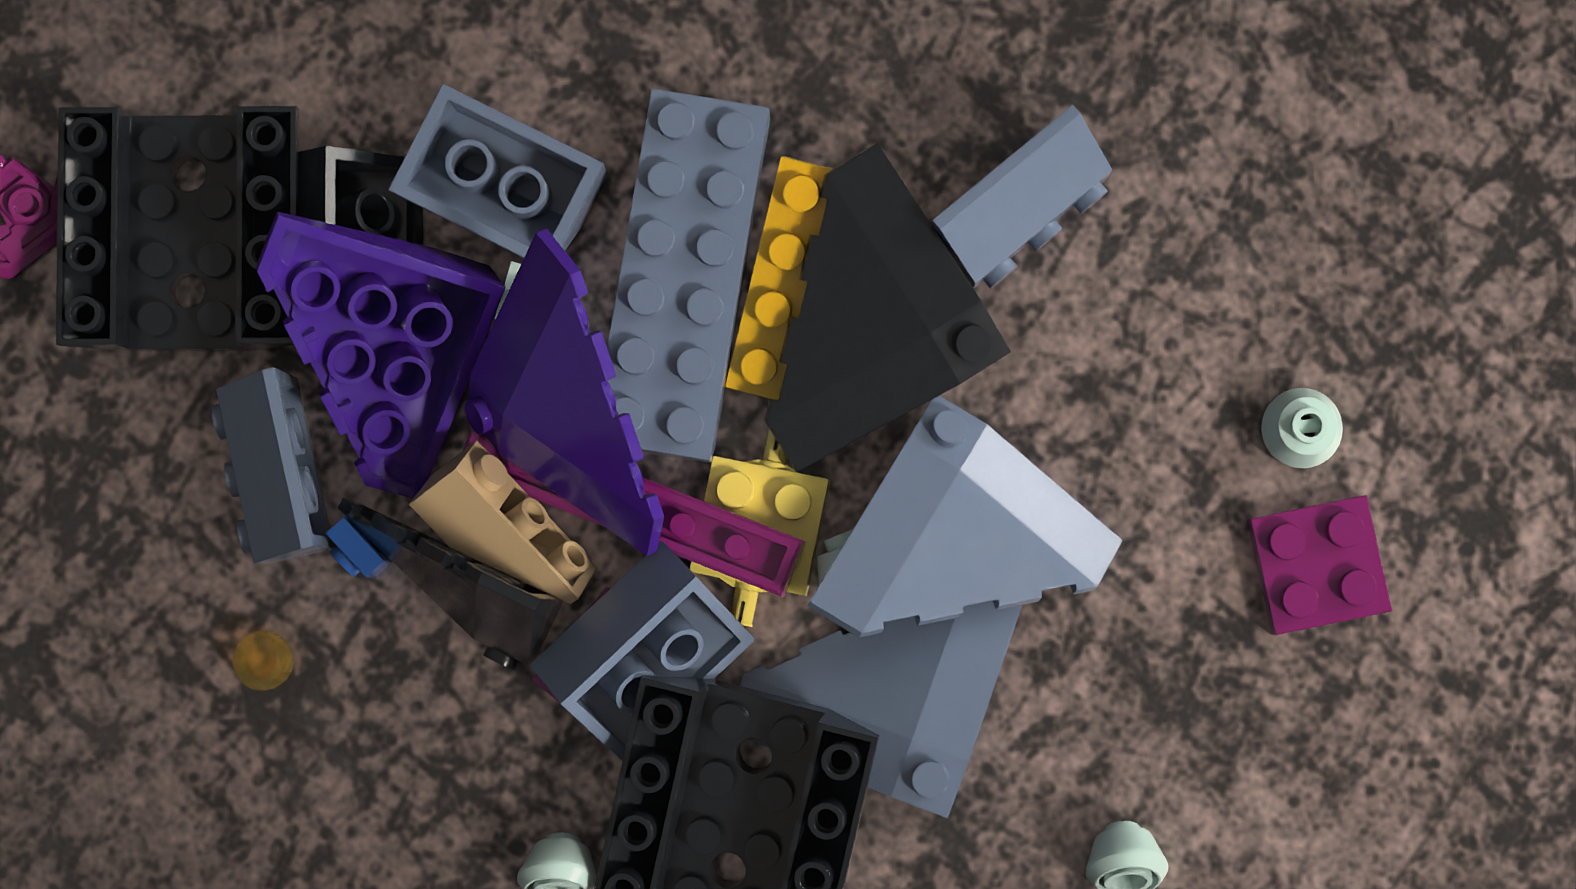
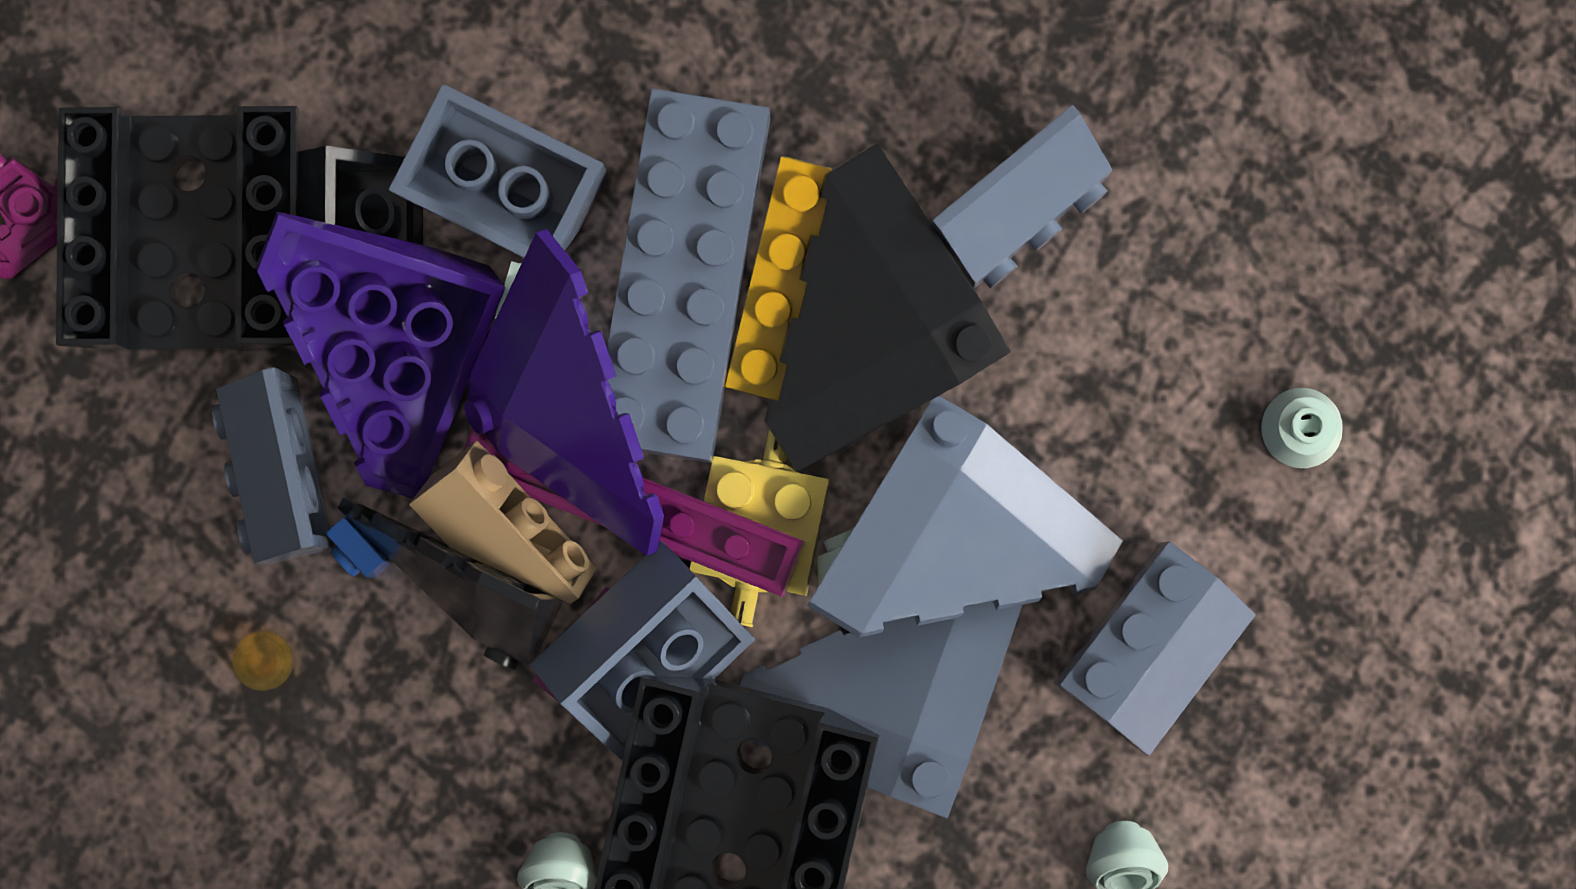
(1155, 646): none -> sand blue slope
(1319, 565): magenta plate -> none

